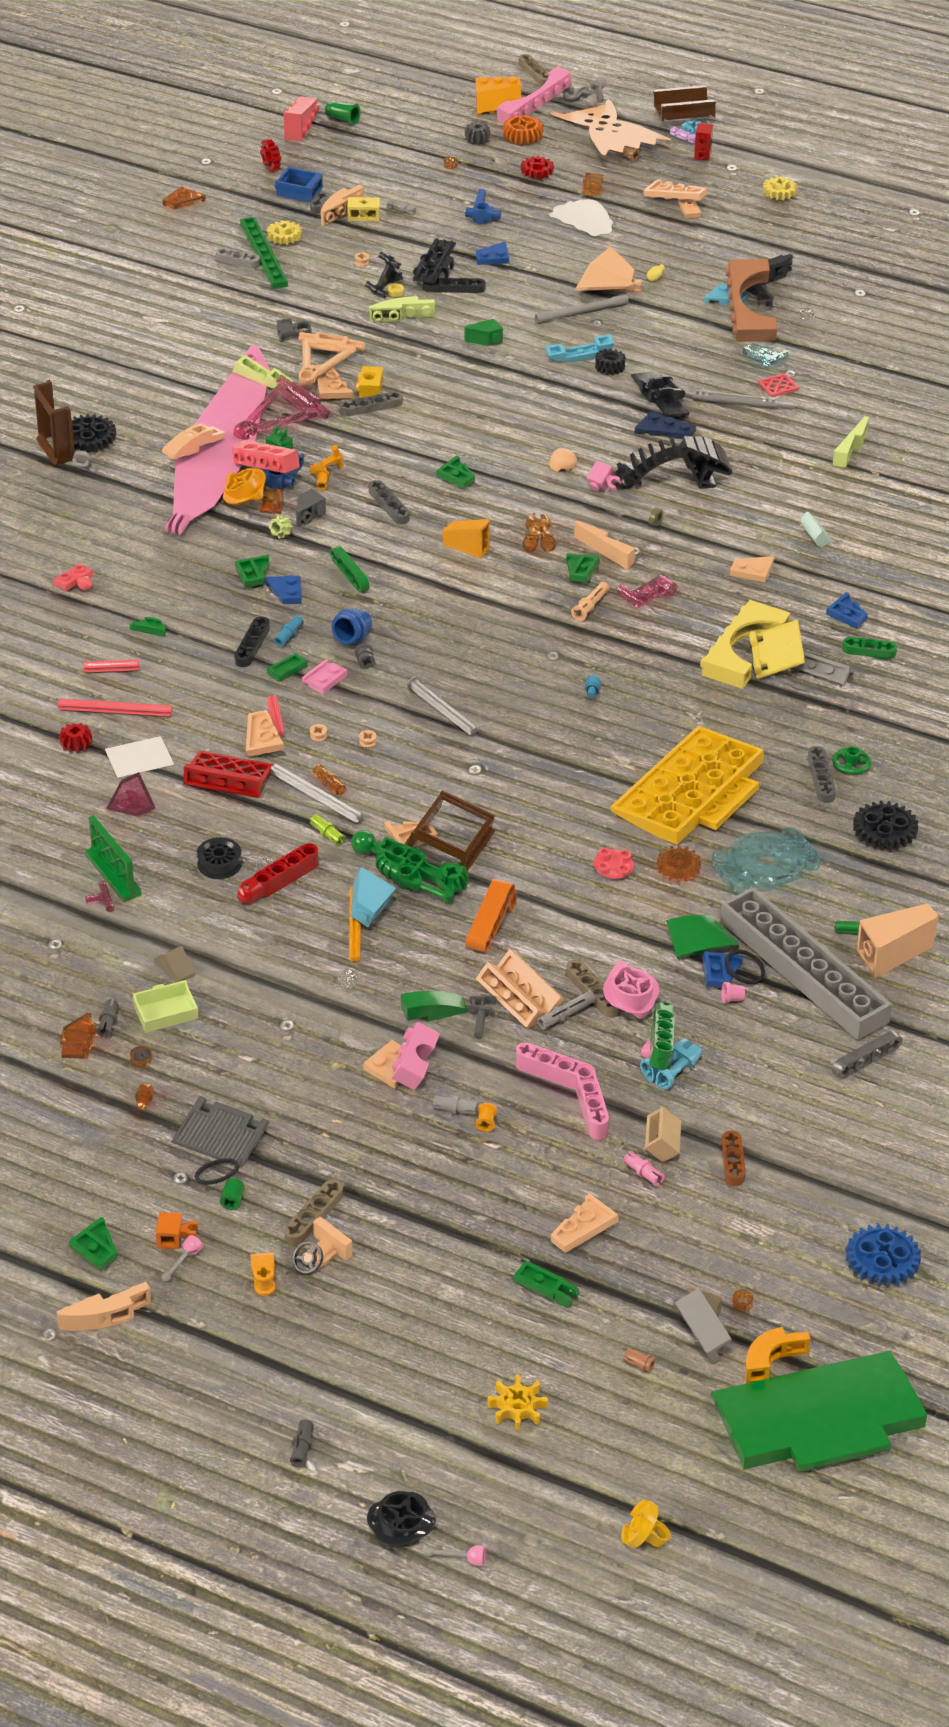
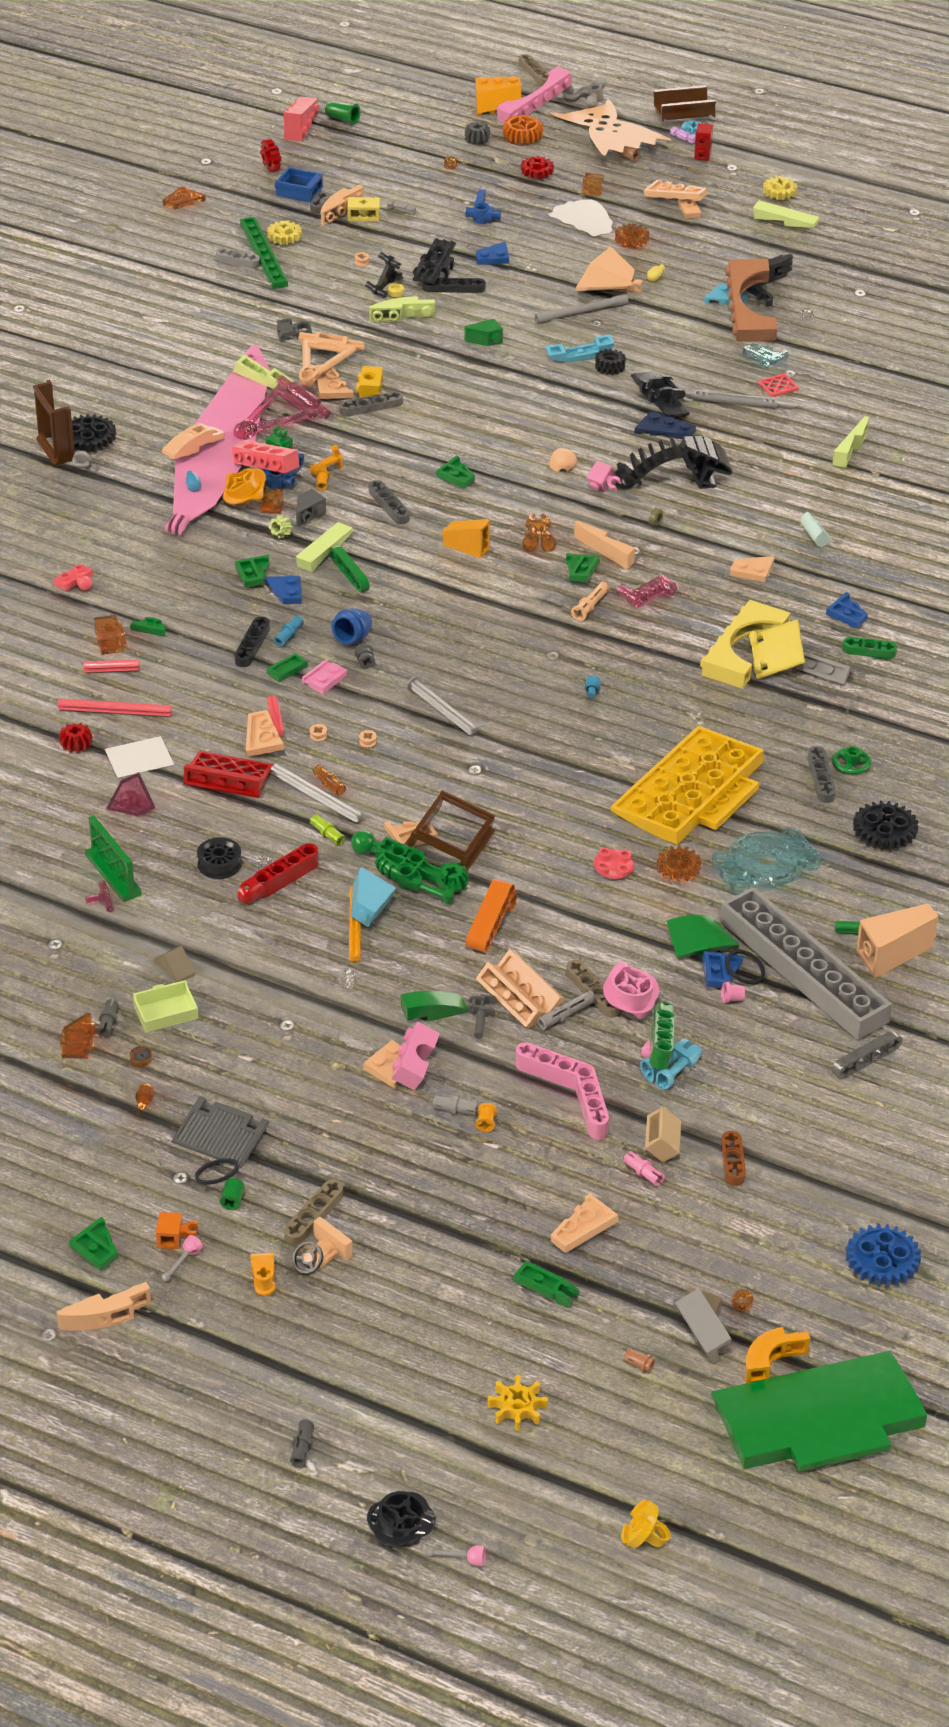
(109, 634): none -> clear orange brick
(193, 481): none -> dark azure cylinder
(317, 551): none -> yellowish green slope
(632, 235): none -> clear orange gear
(791, 217): none -> yellowish green slope

